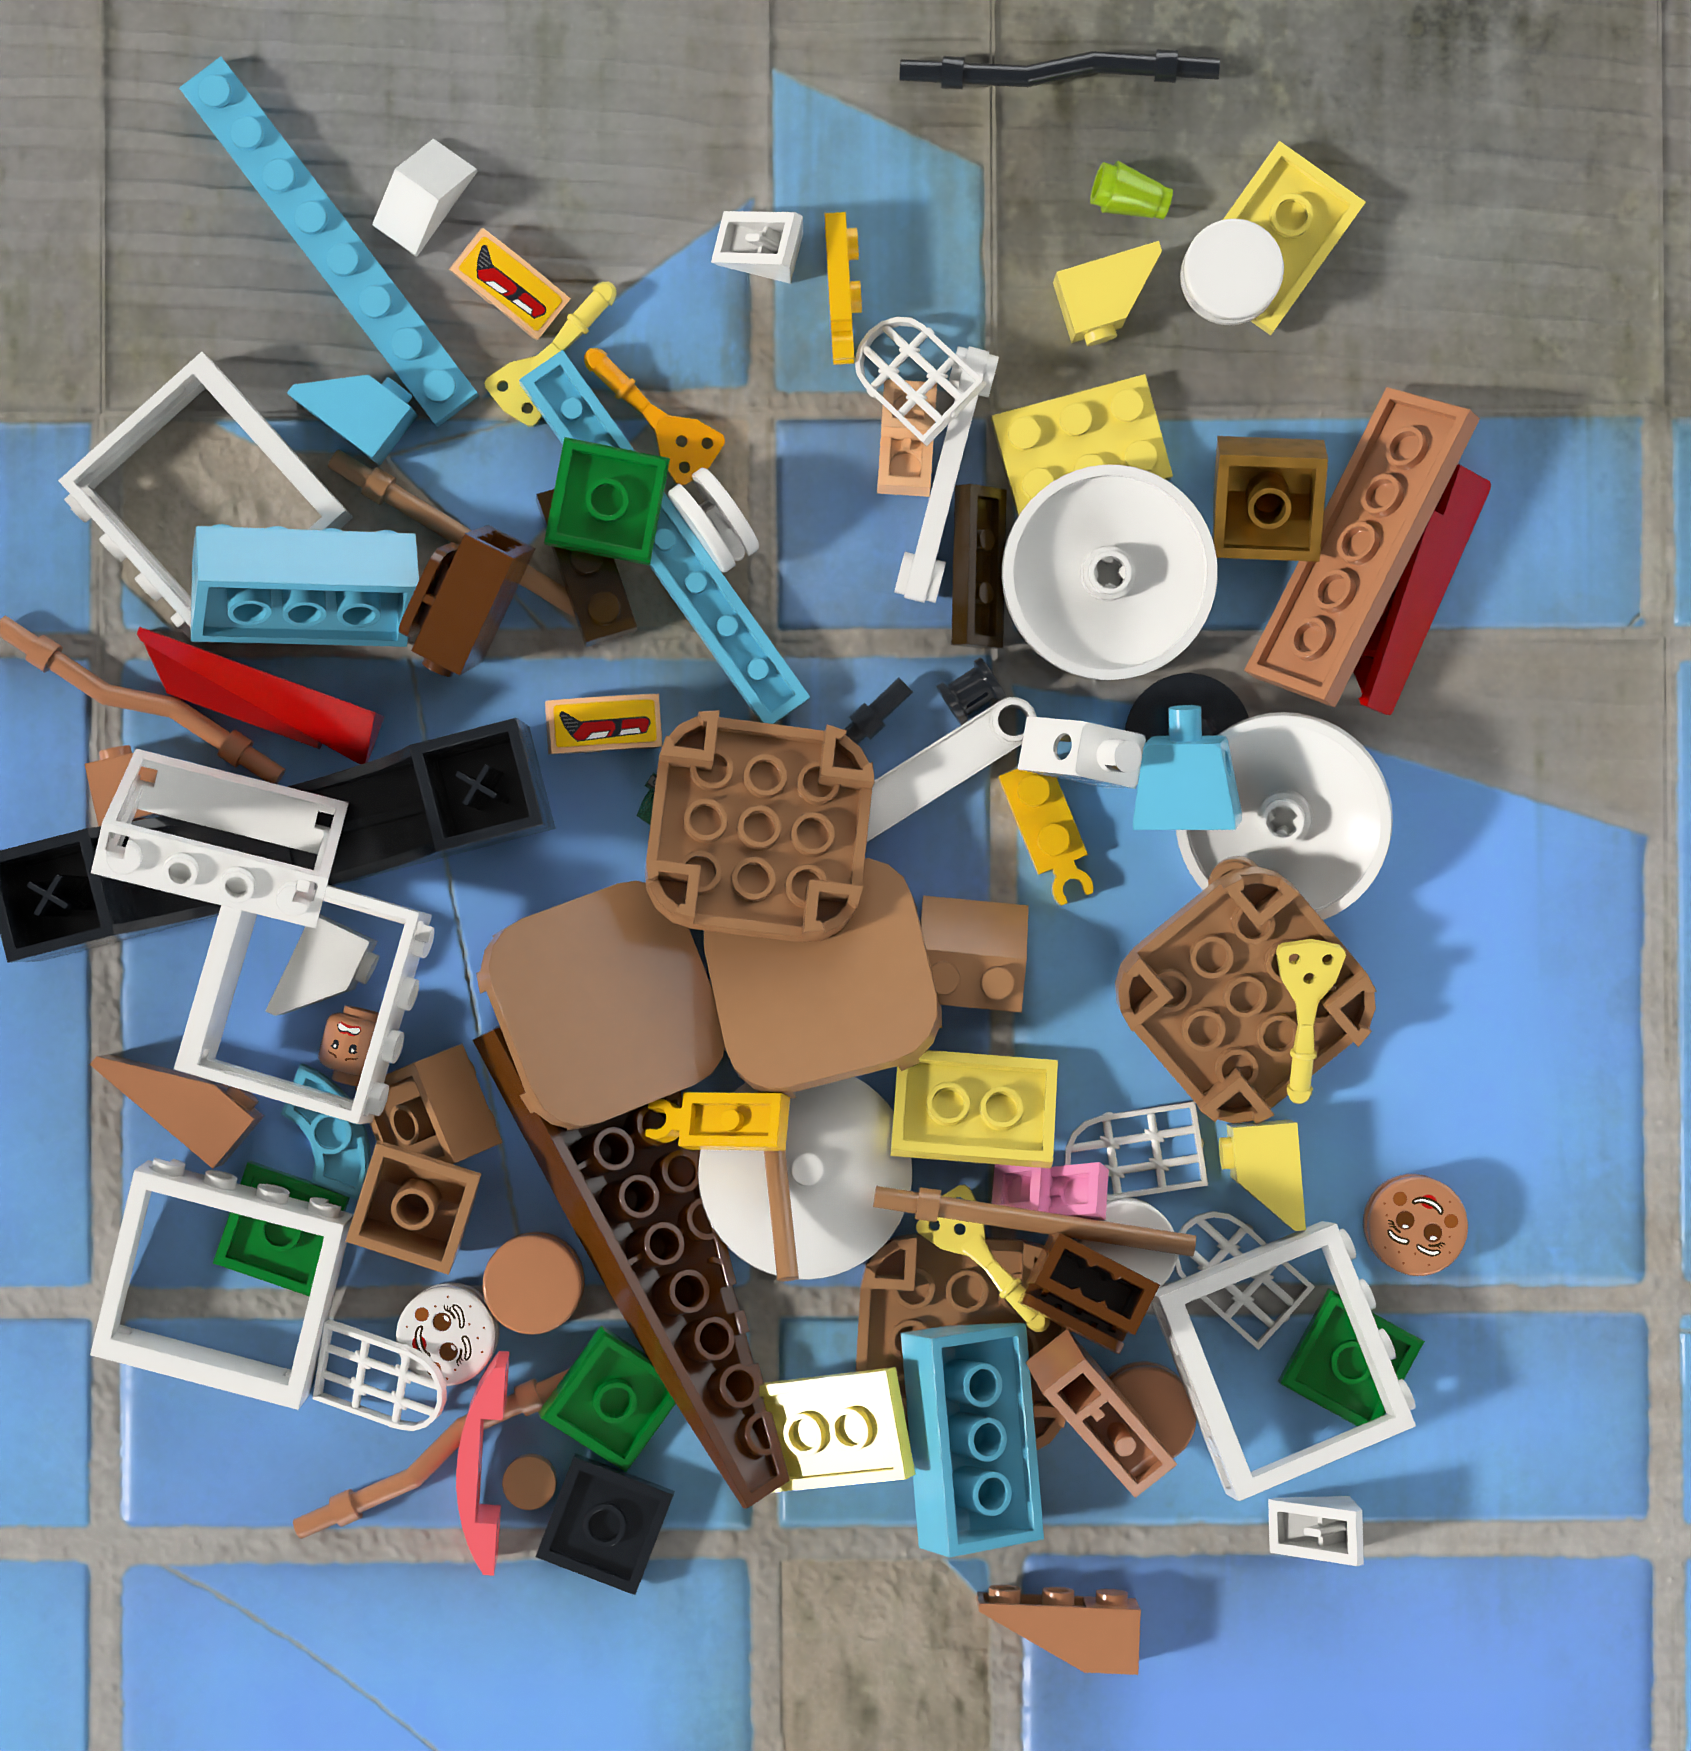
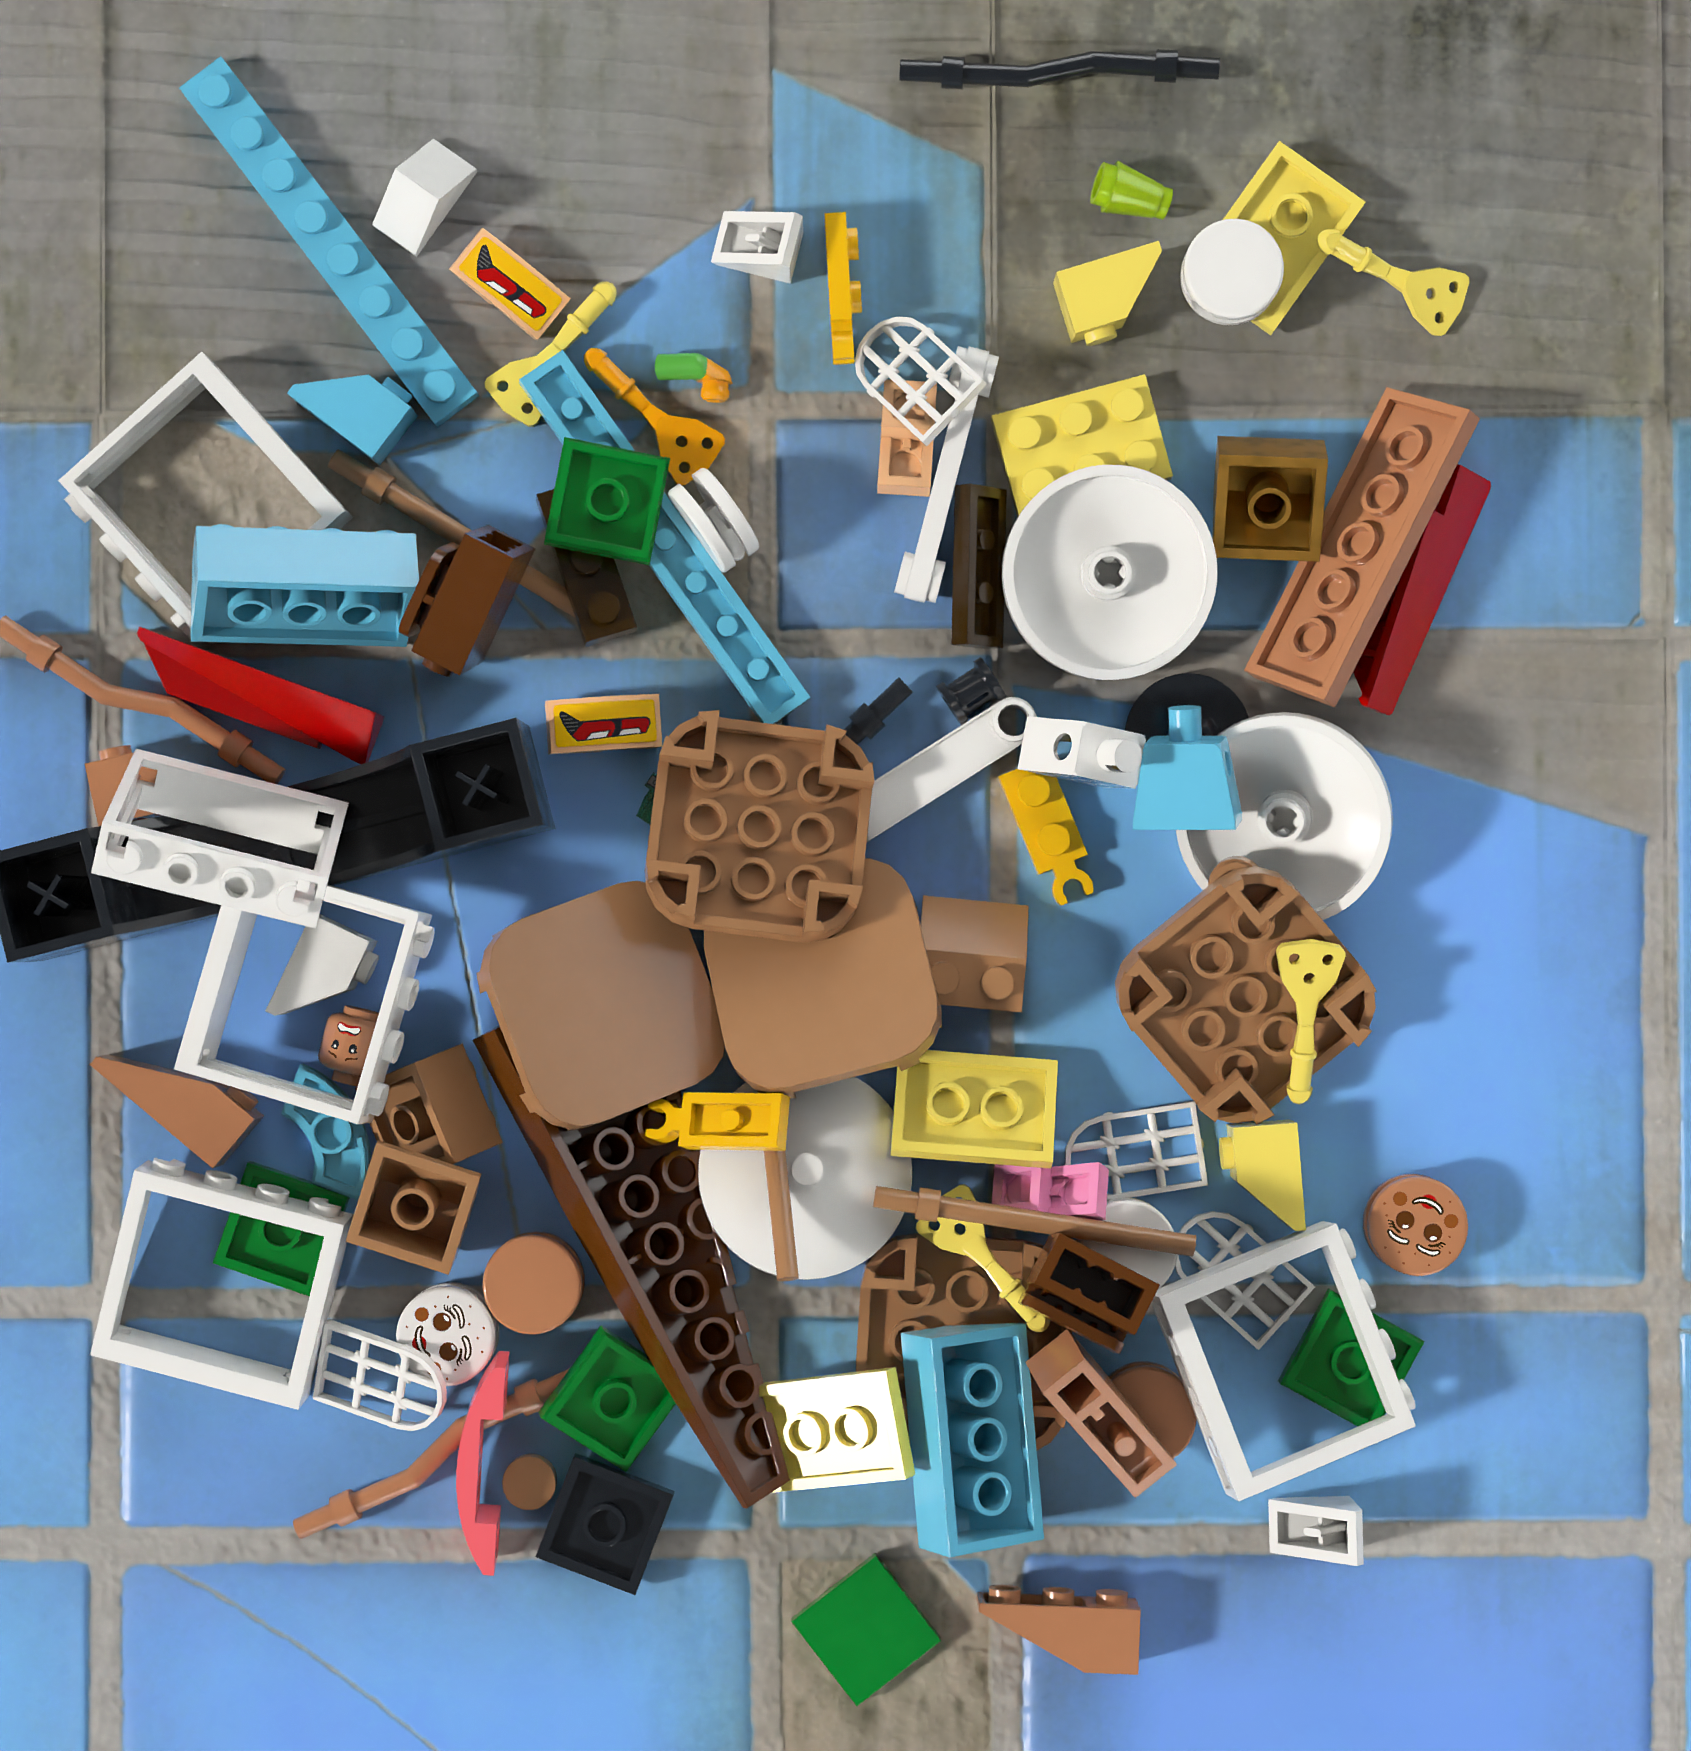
(699, 368): none -> arm
(866, 1629): none -> green tile
(1411, 284): none -> light yellow piece

